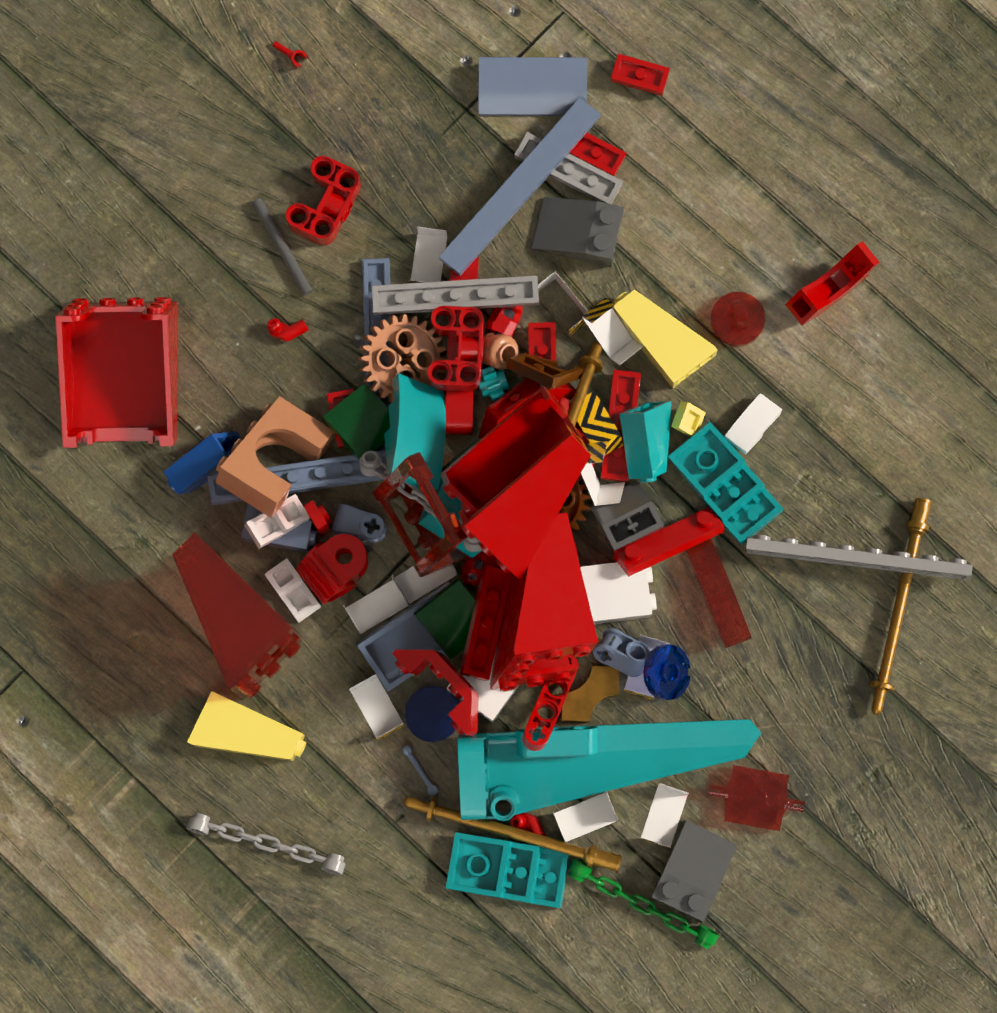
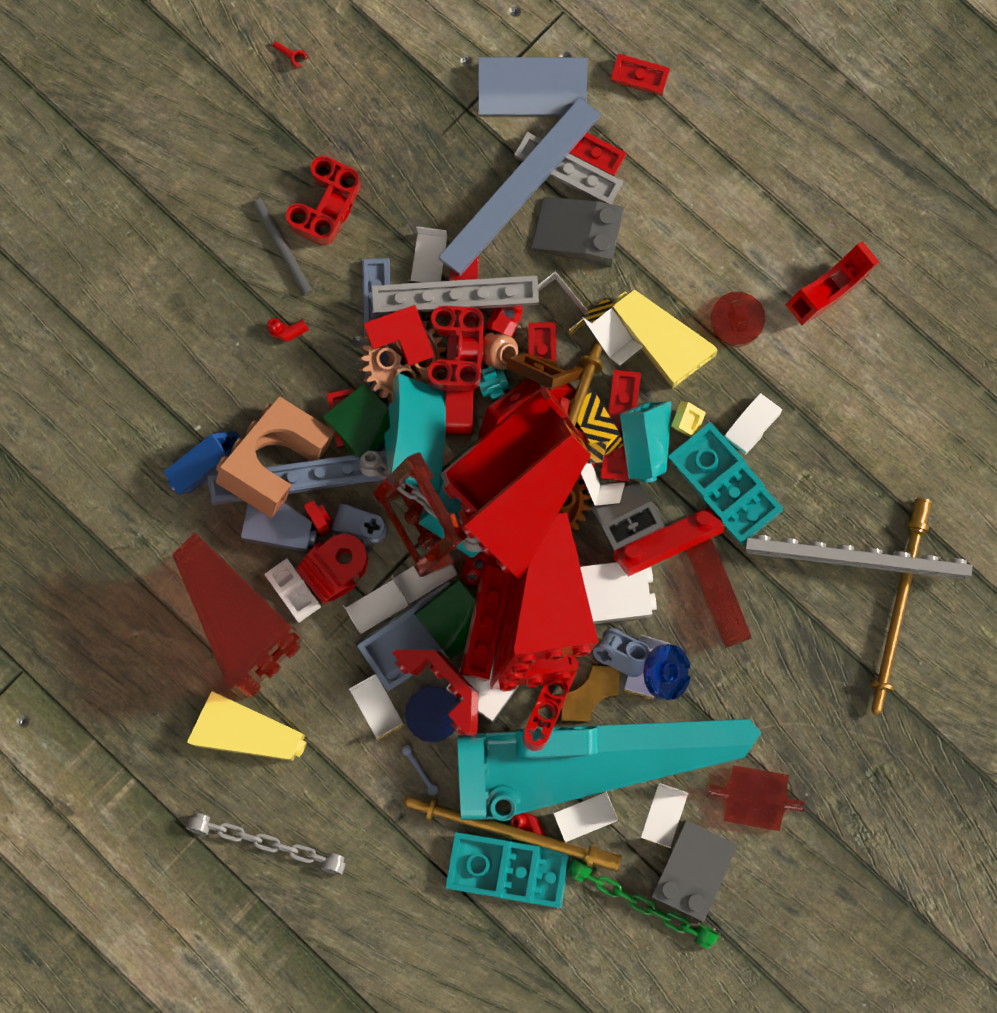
(118, 370): red windscreen -> none
(267, 529): white slope -> none
(405, 328): none -> red tile

